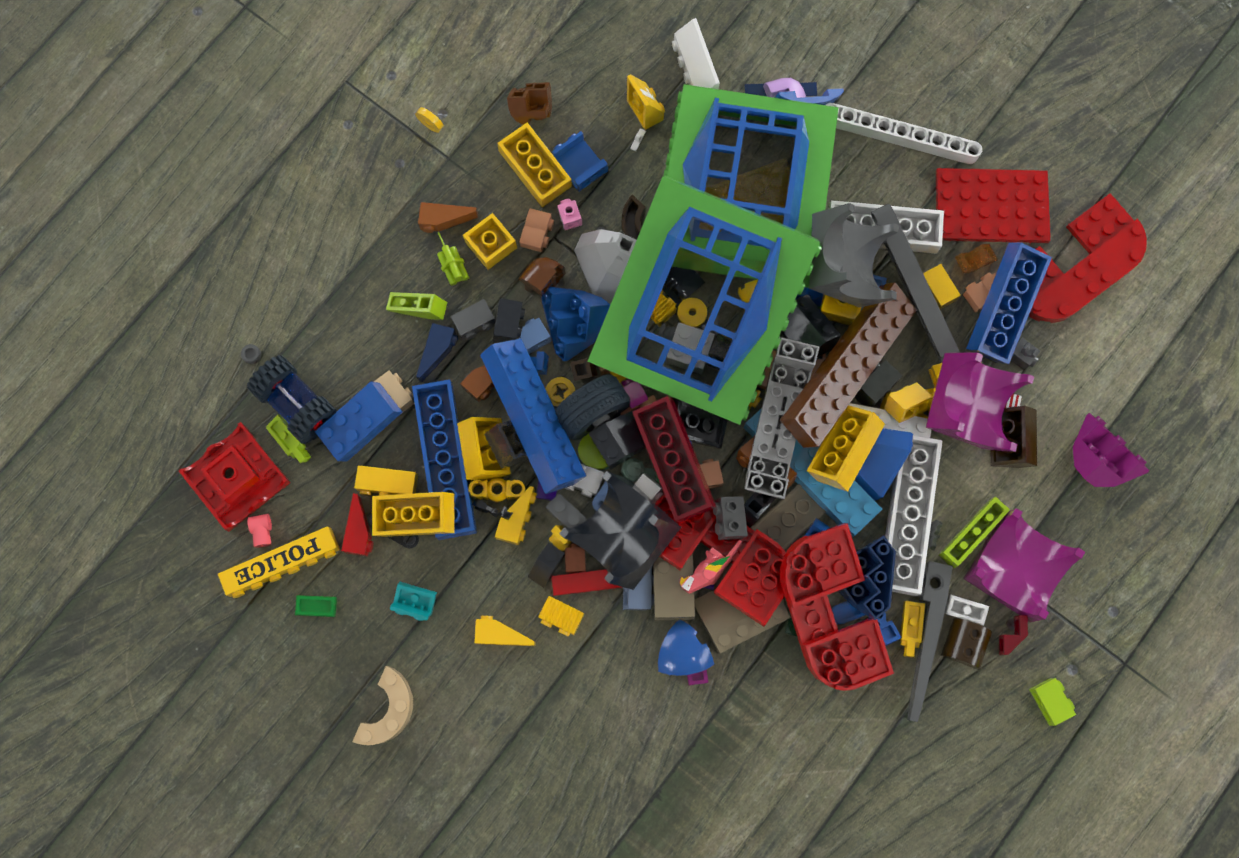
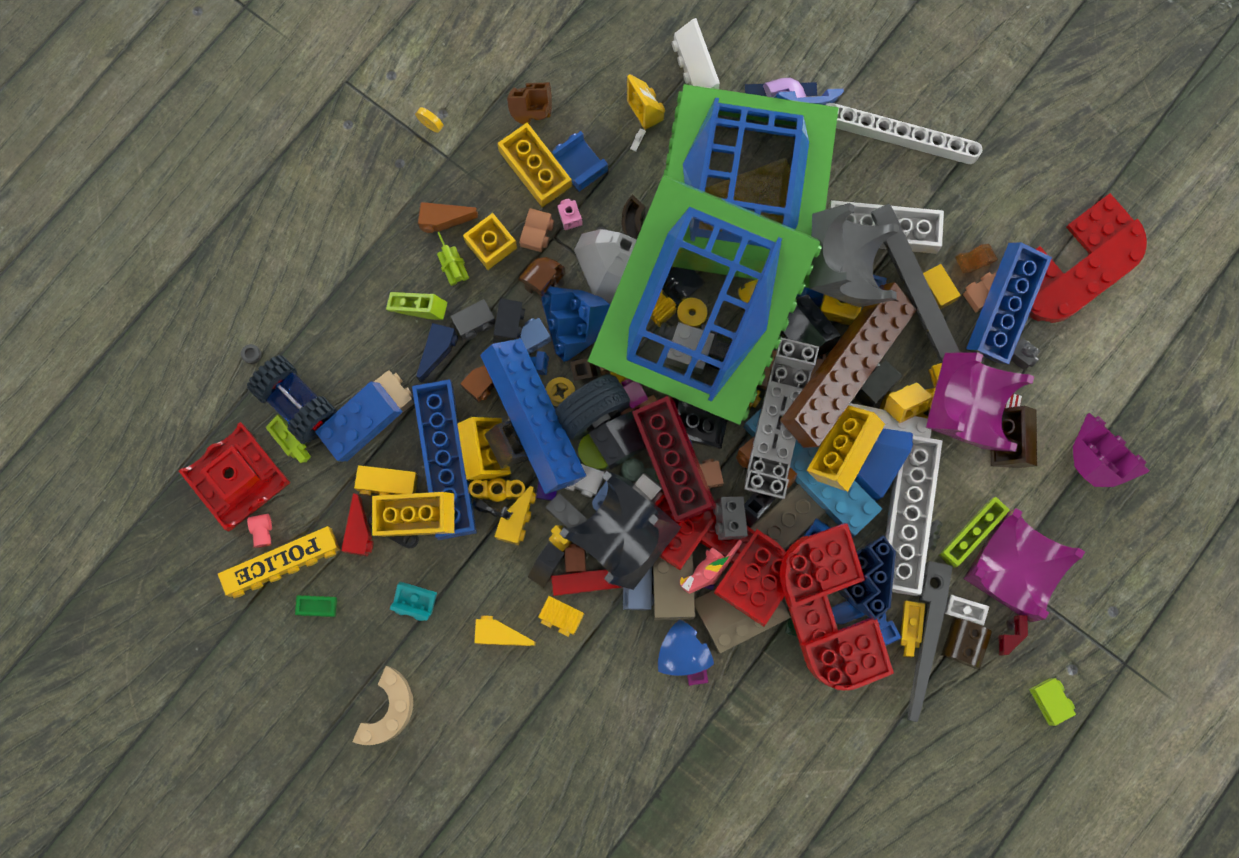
(993, 205): red plate -> none

